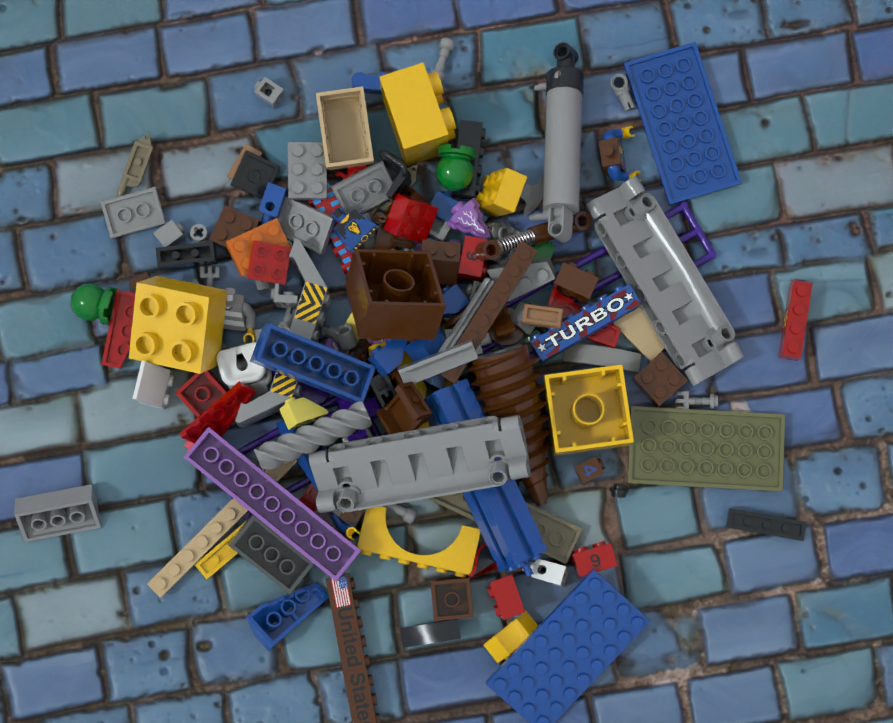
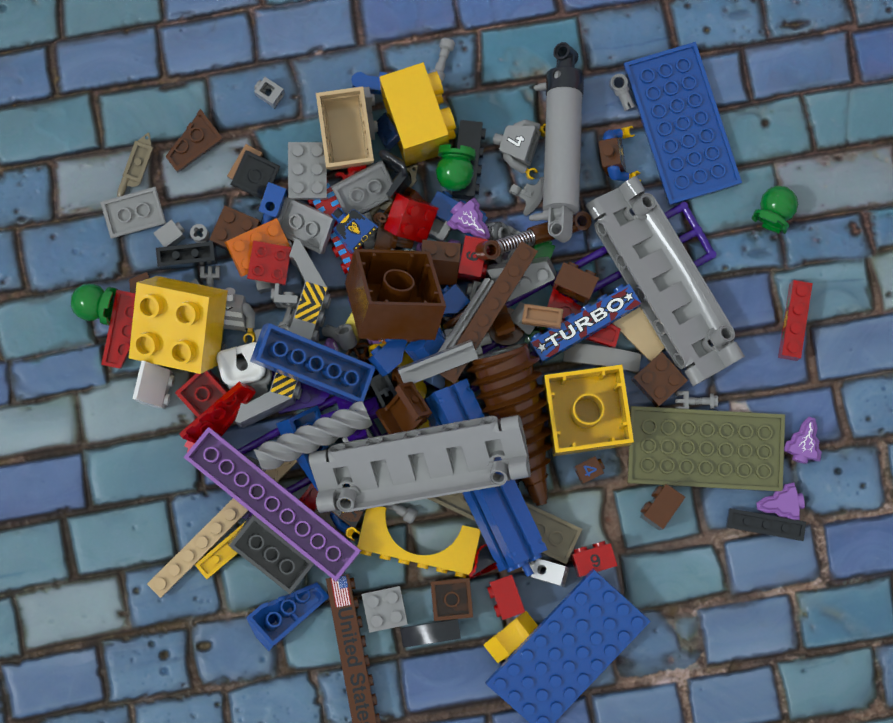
(57, 513): light grey slope -> none
(194, 142): none -> reddish brown wing
(301, 412): light yellow slope -> none
(370, 101): none -> light grey plate
(384, 609): none -> light grey piece
(387, 131): none -> dark blue plate
(501, 192): yellow brick -> none
(520, 144): none -> light grey torso
(618, 490): black plate -> none
(662, 506): none -> reddish brown brick
(777, 207): none -> green tile
(783, 503): none -> medium lavender rock
(804, 444): none -> medium lavender rock

